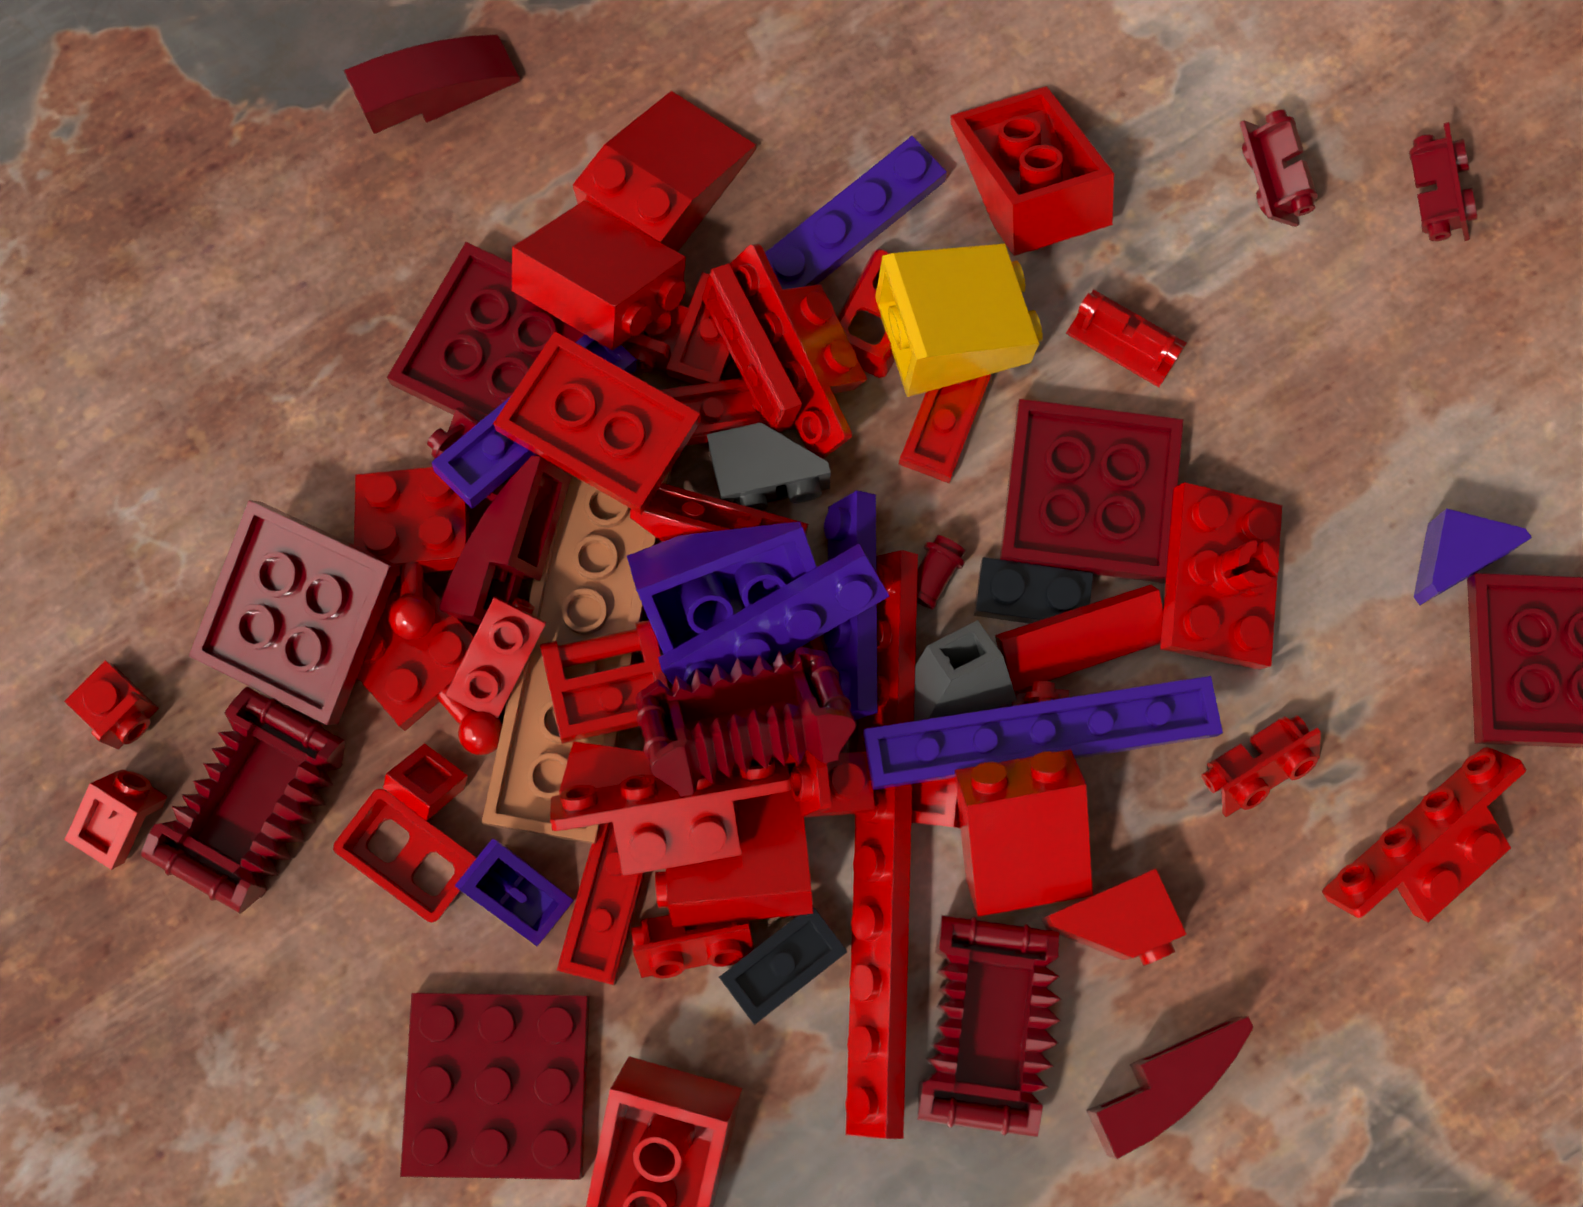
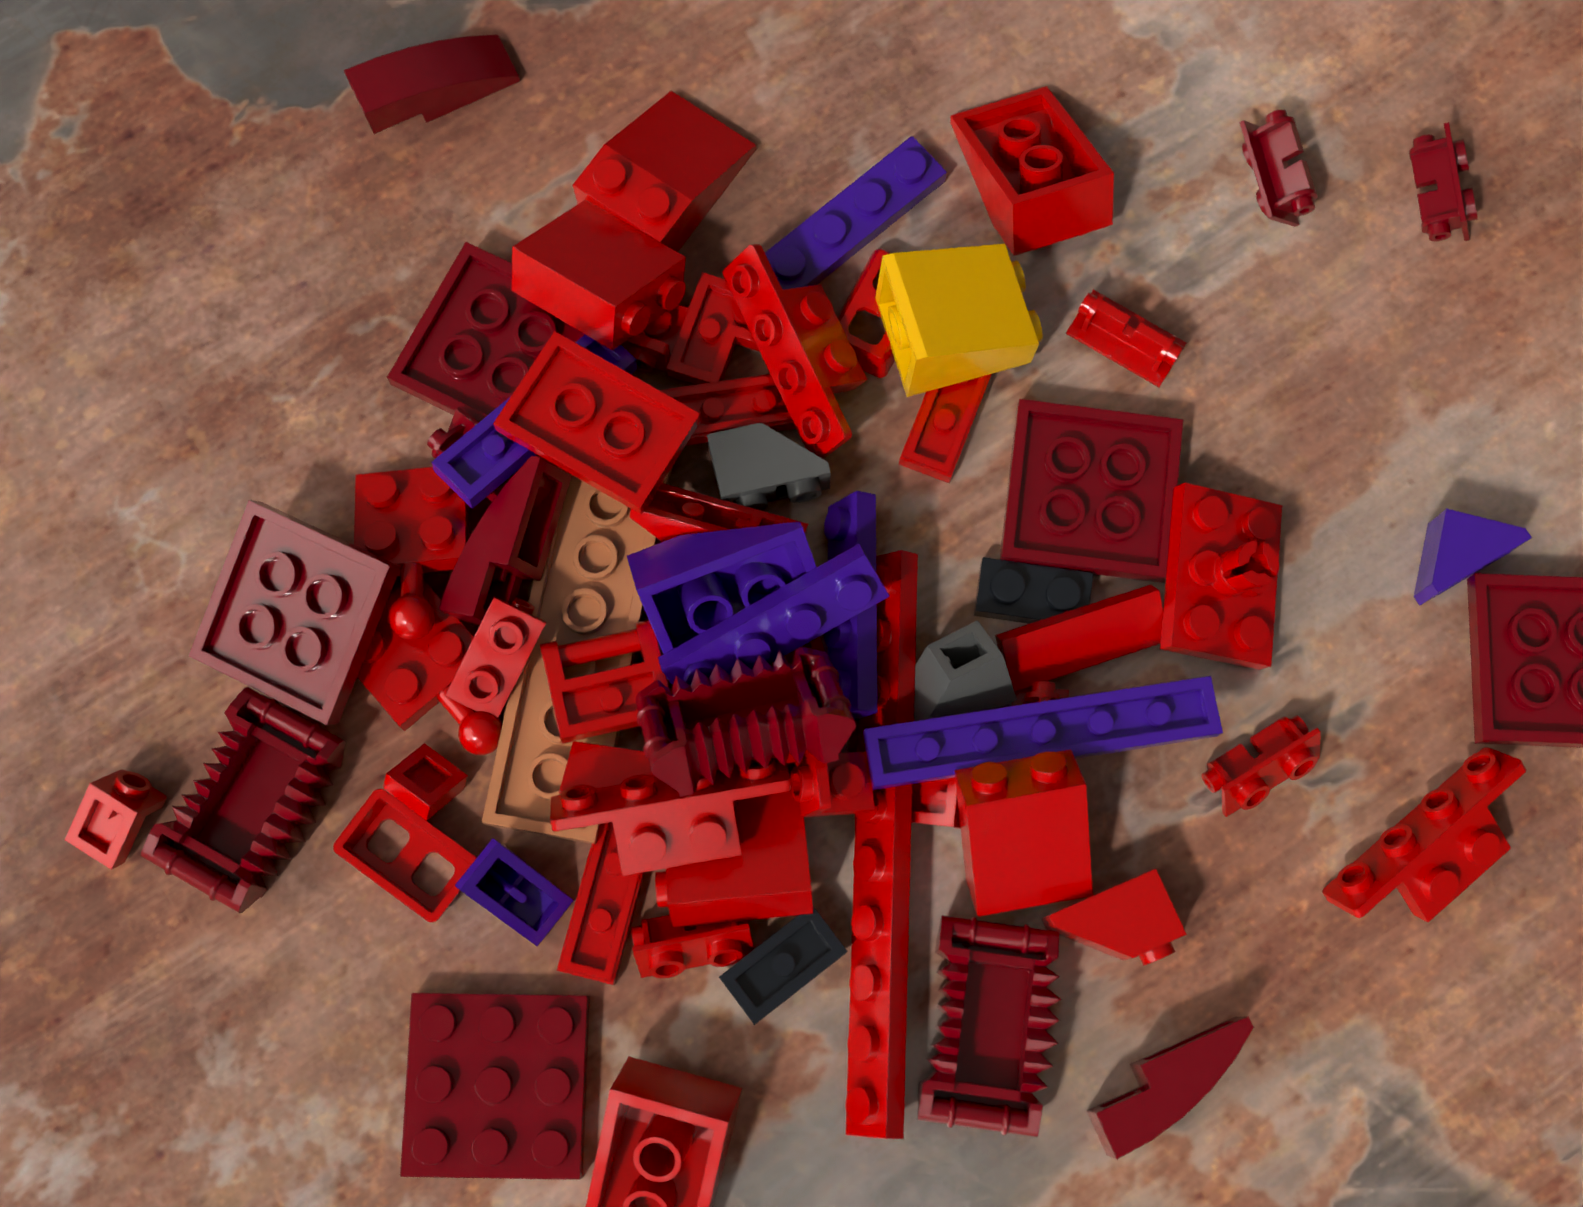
(112, 706): red bracket -> none
(751, 349): red tile -> none
(937, 568): dark red pin -> none

